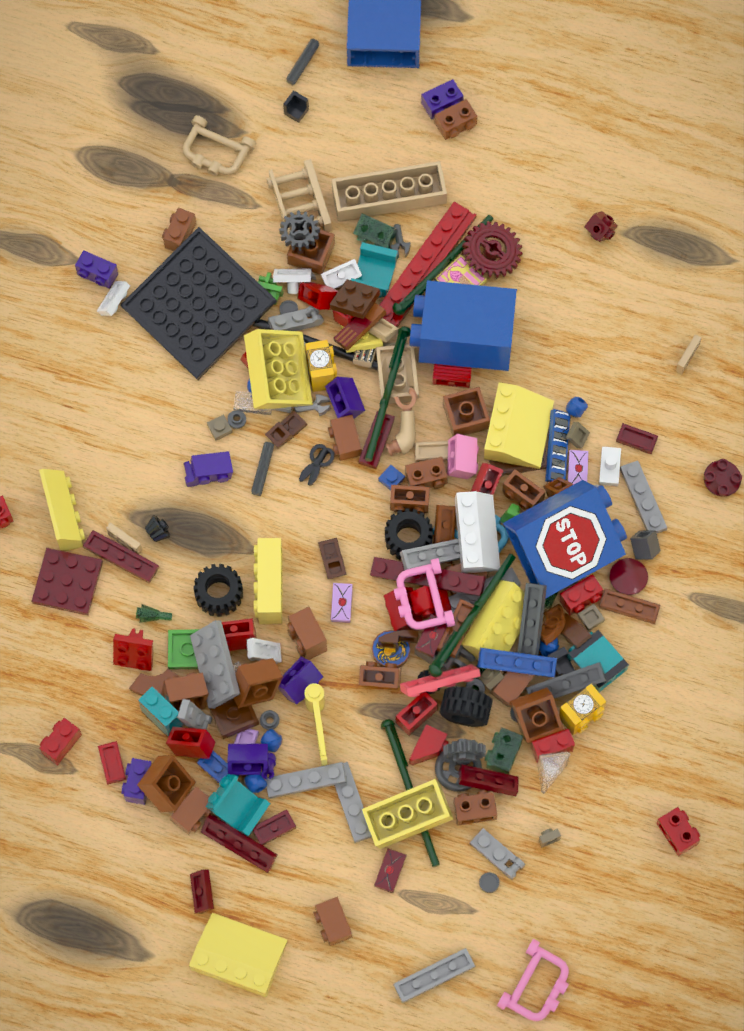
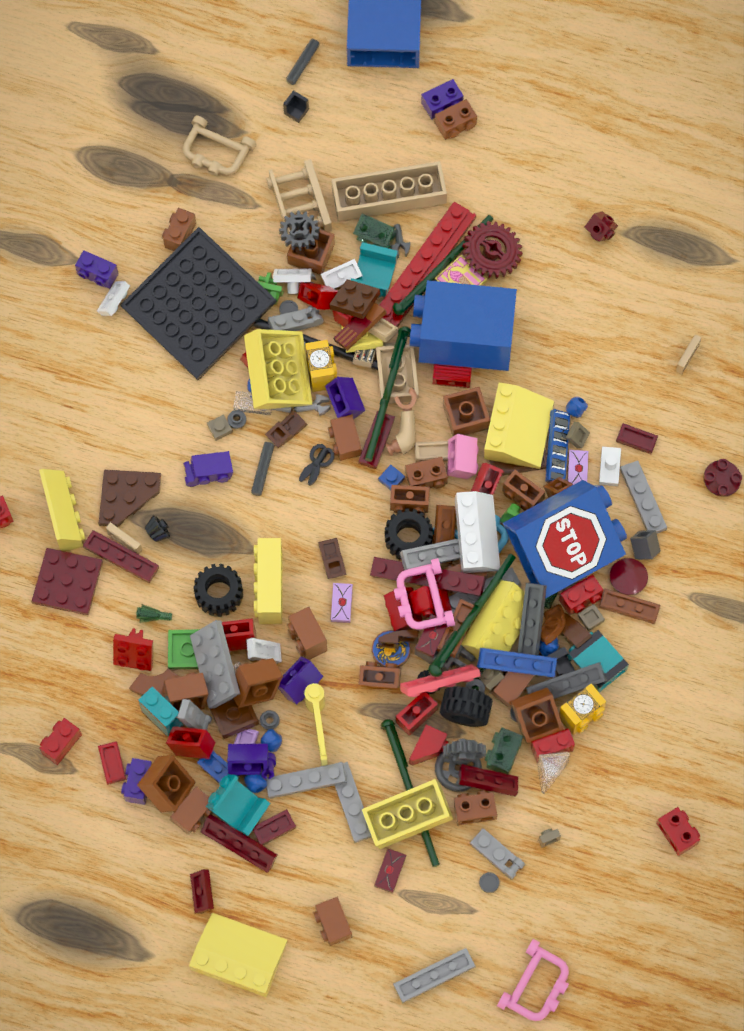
(126, 494): none -> reddish brown plate

